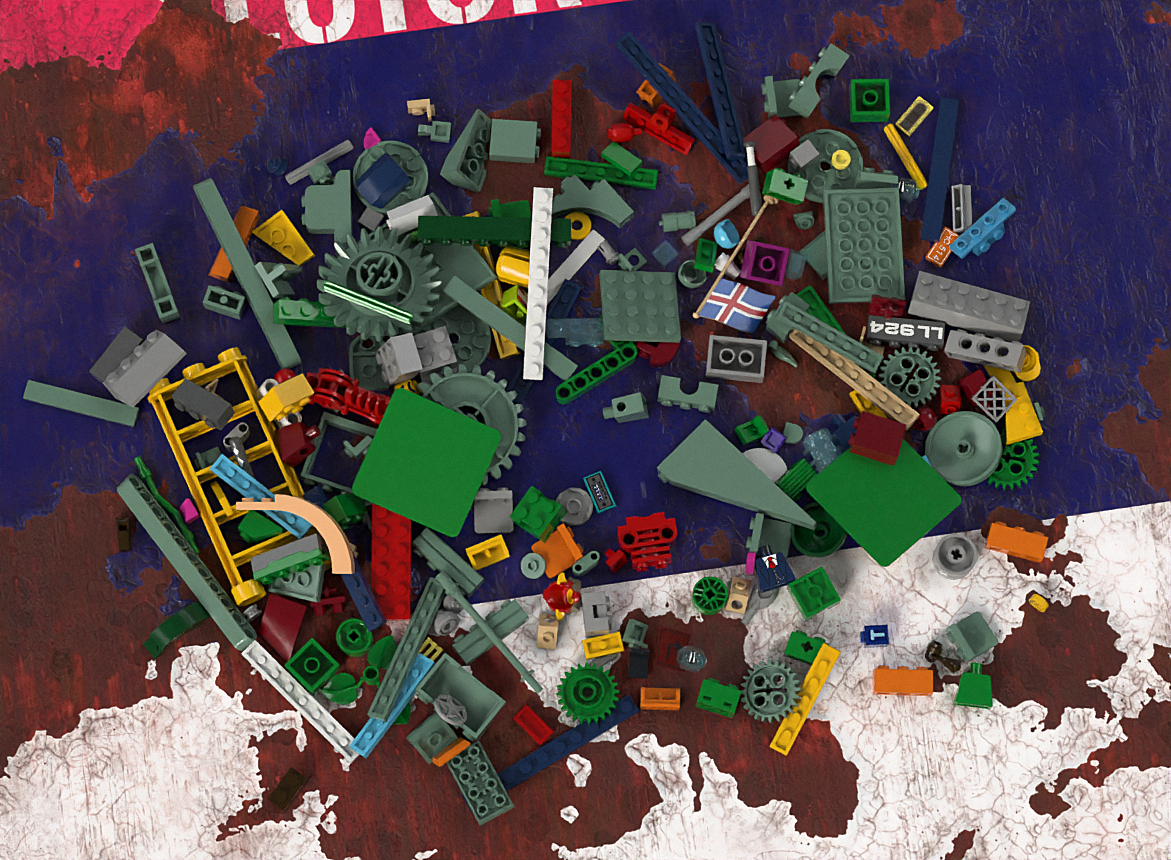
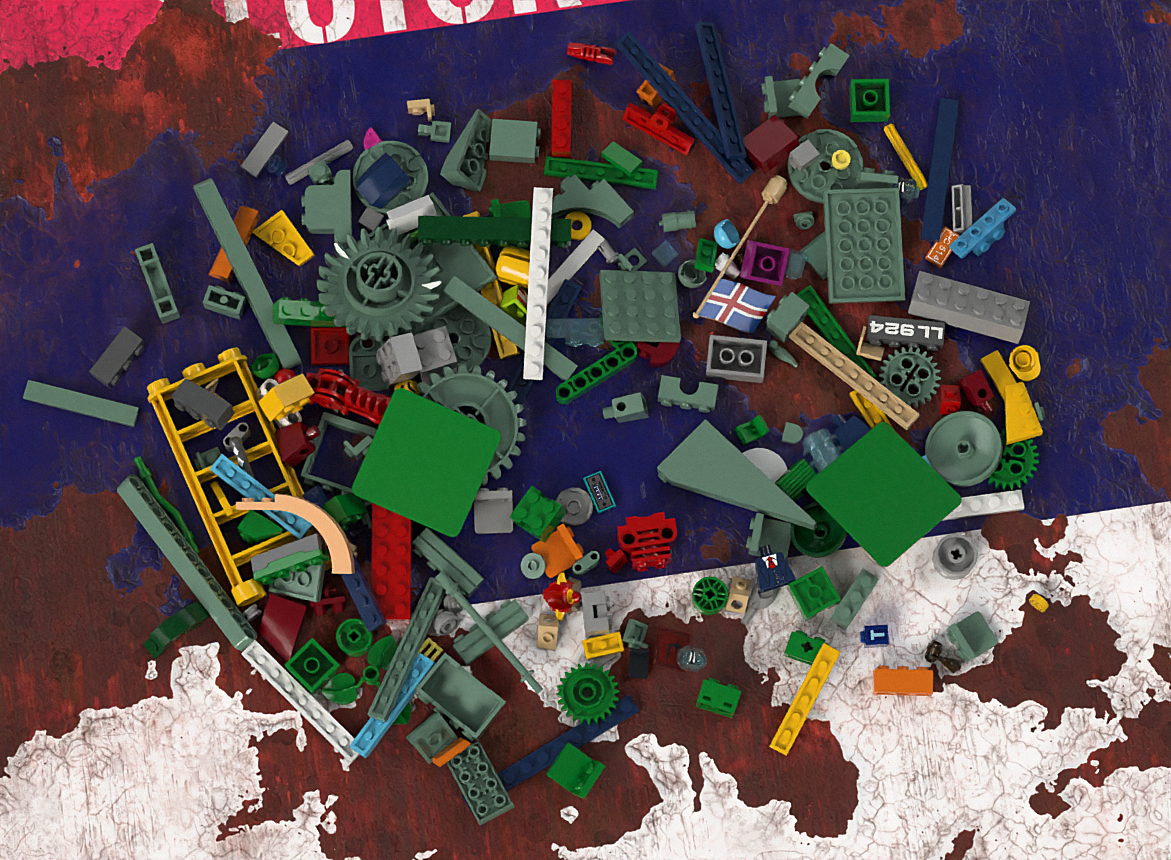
(124, 537): dark brown bar -> none
(144, 368): light grey slope -> none
(188, 511): dark pink slope -> none
(264, 149): none -> light grey tile
(265, 366): none -> green hair
(277, 277): sand green bracket -> none
(288, 789): dark brown brick -> none
(329, 346): none -> red tile
(368, 302): axle -> none
(450, 709): light grey wheel -> none
(487, 552): yellow hinge -> none
(533, 724): red tile -> none
(575, 771): none -> green bracket
(591, 53): none -> red hinge
(622, 132): red plant -> none
(660, 698): orange hinge -> none
(697, 231): light grey piece -> none
(750, 561): dark pink tile -> none
(754, 187): dark grey piece -> none
(771, 673): sand green gear -> none
(774, 440): dark purple tile -> none
(775, 186): brick -> none
(829, 336): sand green tile -> none
(854, 599): none -> sand green brick
(876, 438): dark red brick -> none
(886, 307): dark red hips -> none
(914, 116): tile -> none
(926, 420): dark red piece -> none
(974, 689): green torso -> none
(988, 504): none -> white plate
(1004, 409): light grey window -> none
(1012, 361): light grey brick -> none
(1016, 542): orange brick -> none

